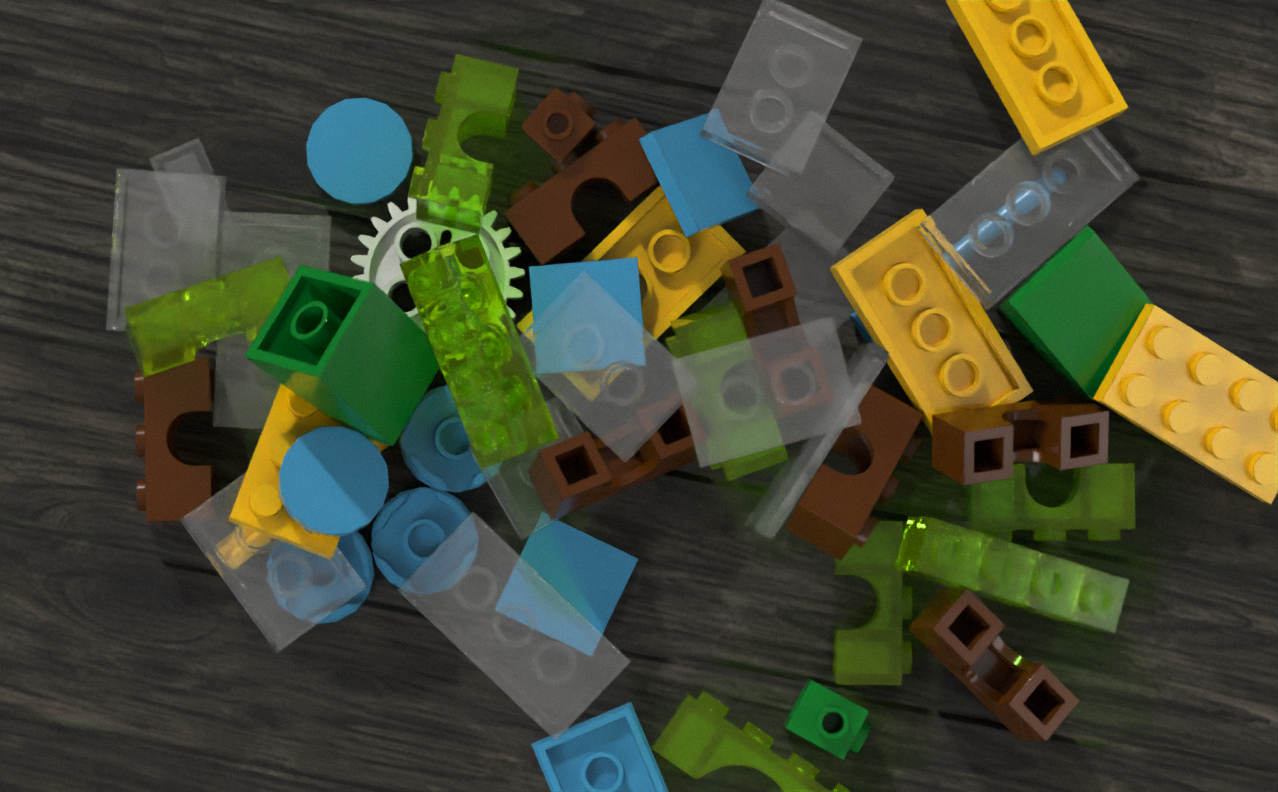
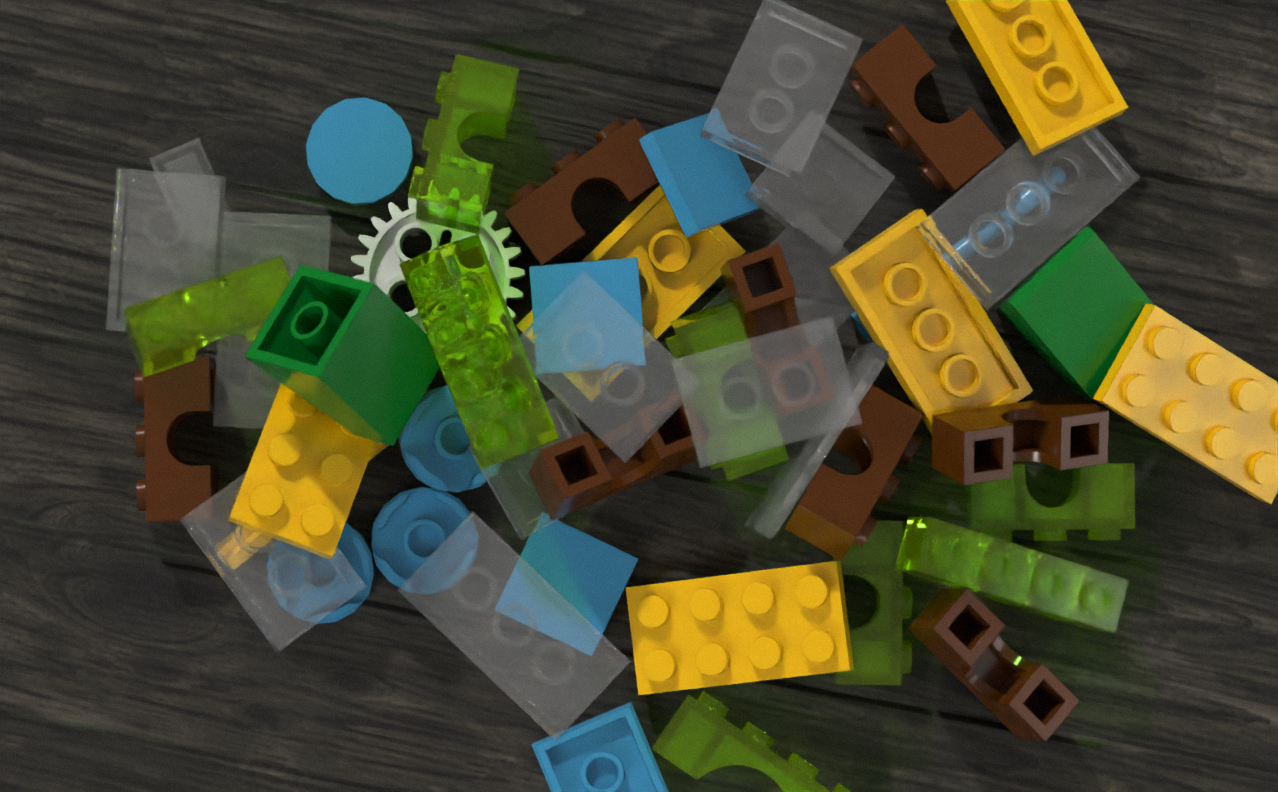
(333, 481): dark azure tile -> none
(561, 124): reddish brown bracket -> none
(739, 628): none -> yellow plate
(828, 720): green brick -> none
(948, 151): none -> reddish brown arch

